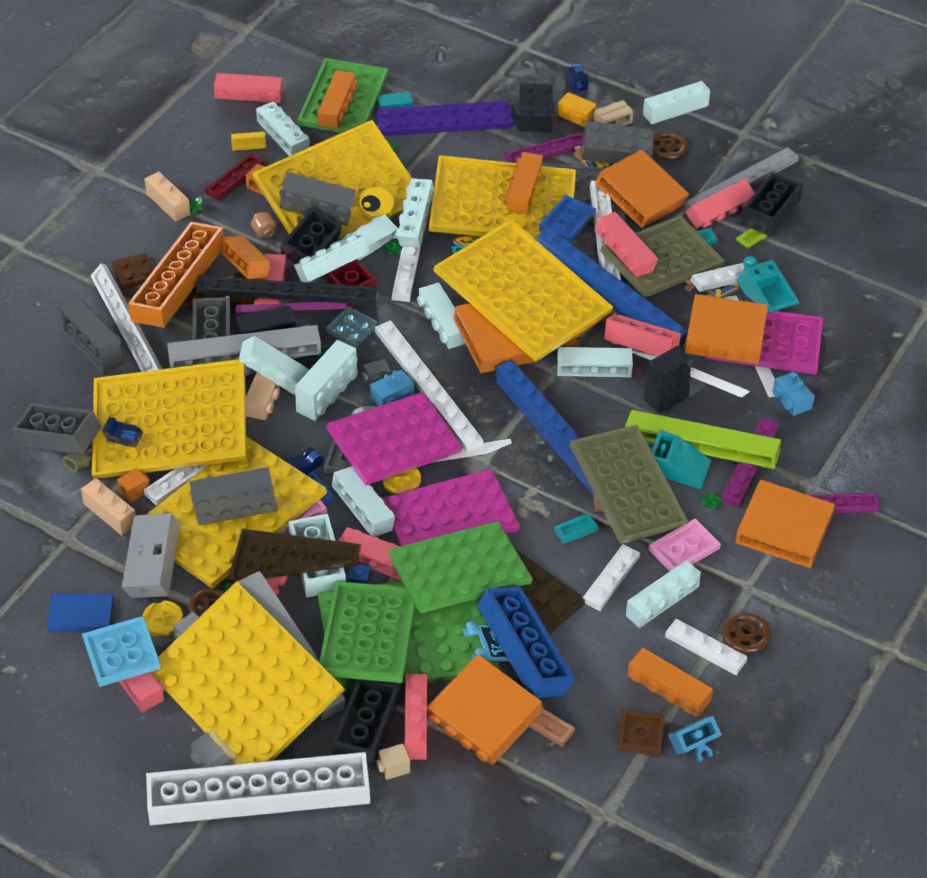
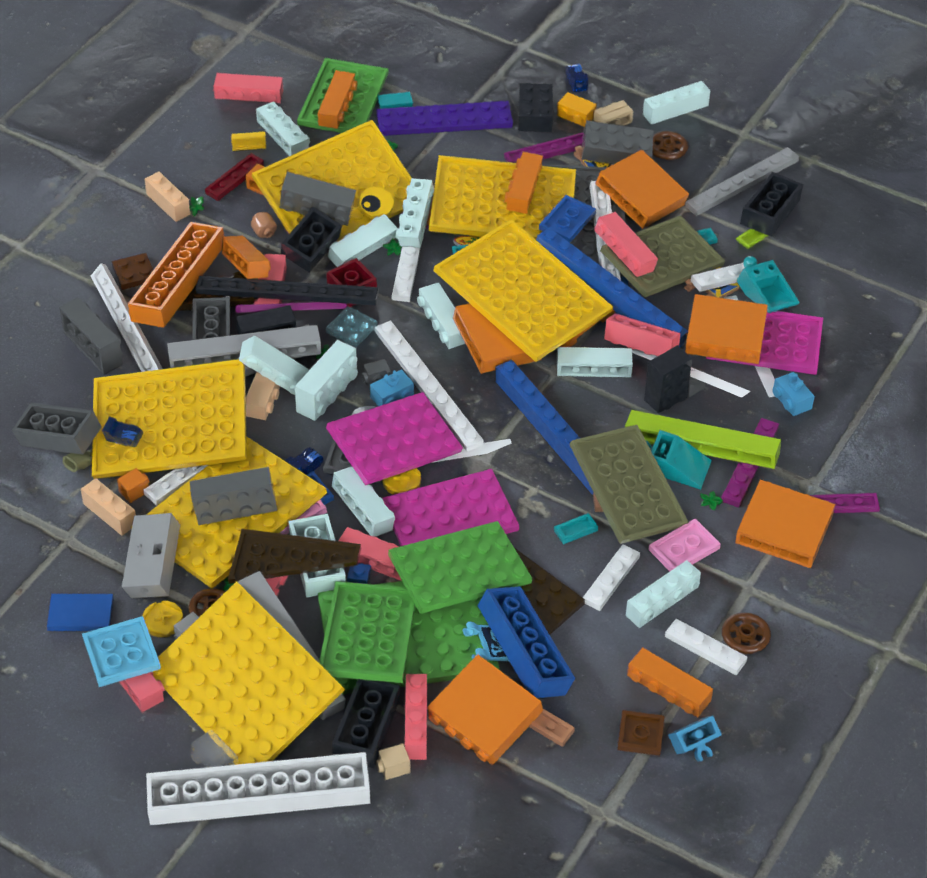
(331, 258): light aqua brick -> none
(720, 204): coral brick -> none

